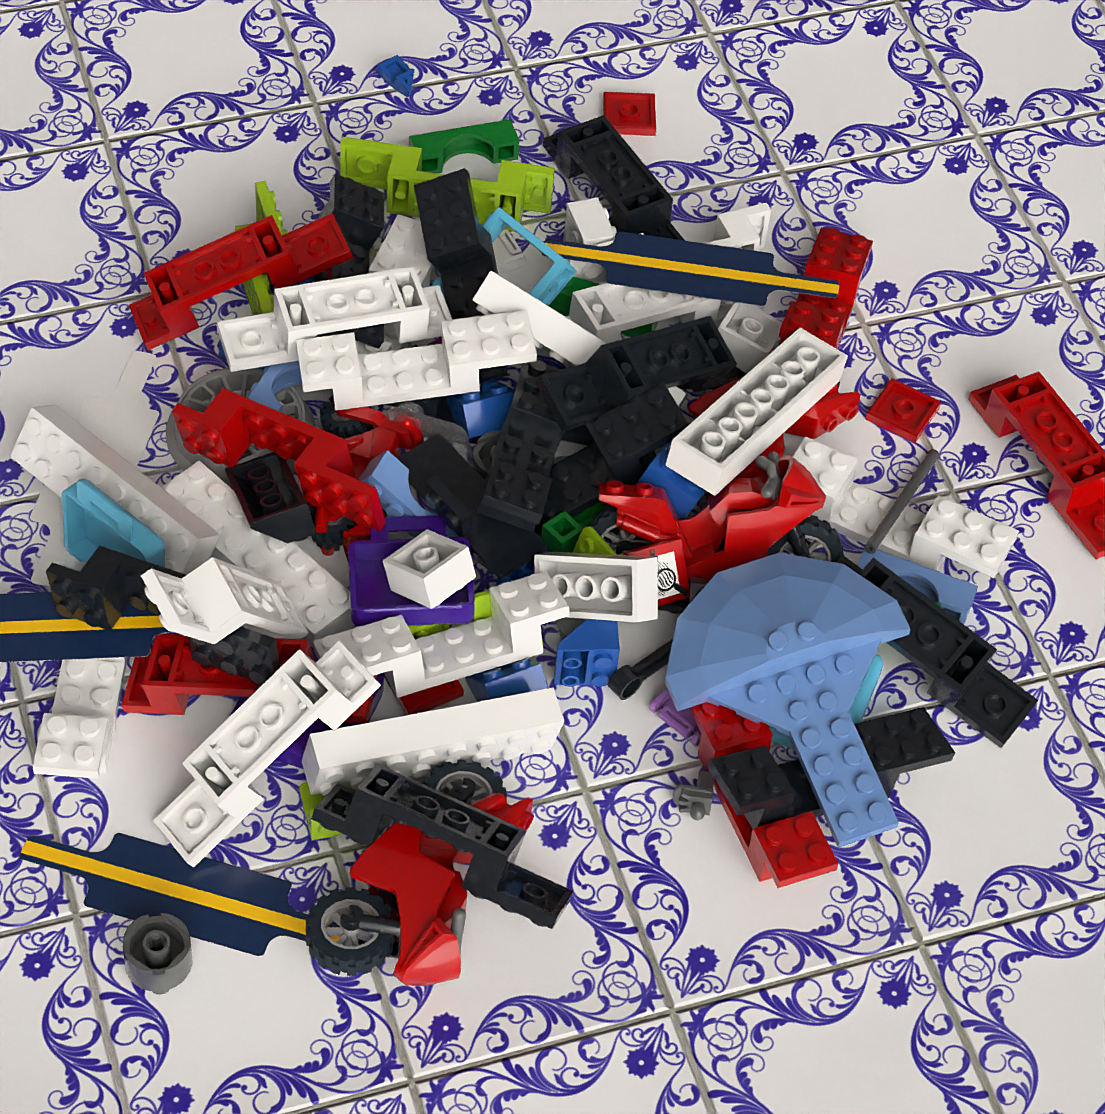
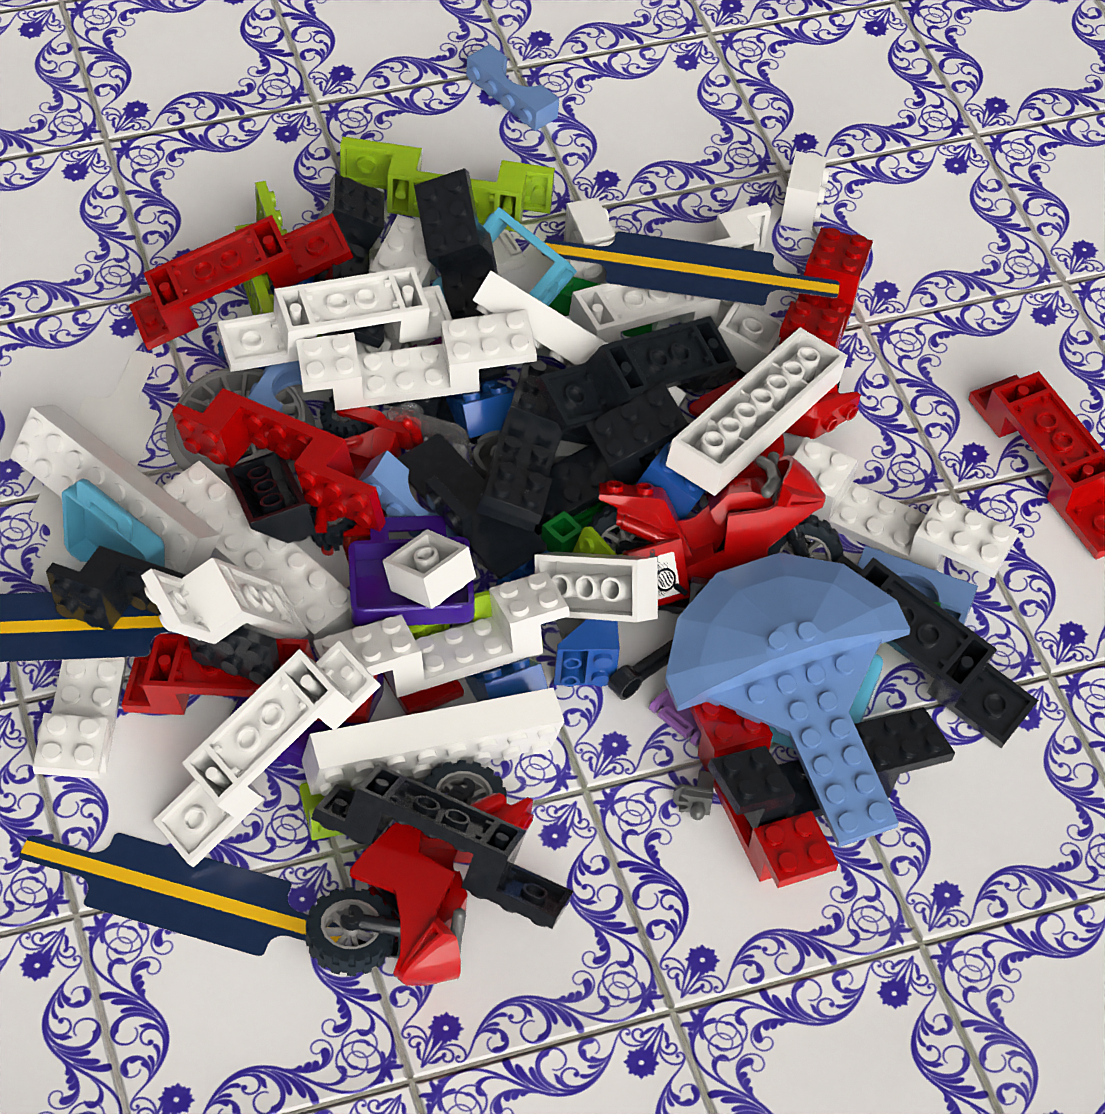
(157, 952): dark grey brick -> none
(397, 75): blue slope -> none
(491, 140): green arch -> none
(531, 104): none -> medium blue arch
(618, 173): black bracket -> none
(630, 112): red tile -> none
(805, 191): none -> white brick
(901, 502): dark grey piece -> none
(903, 410): red tile -> none

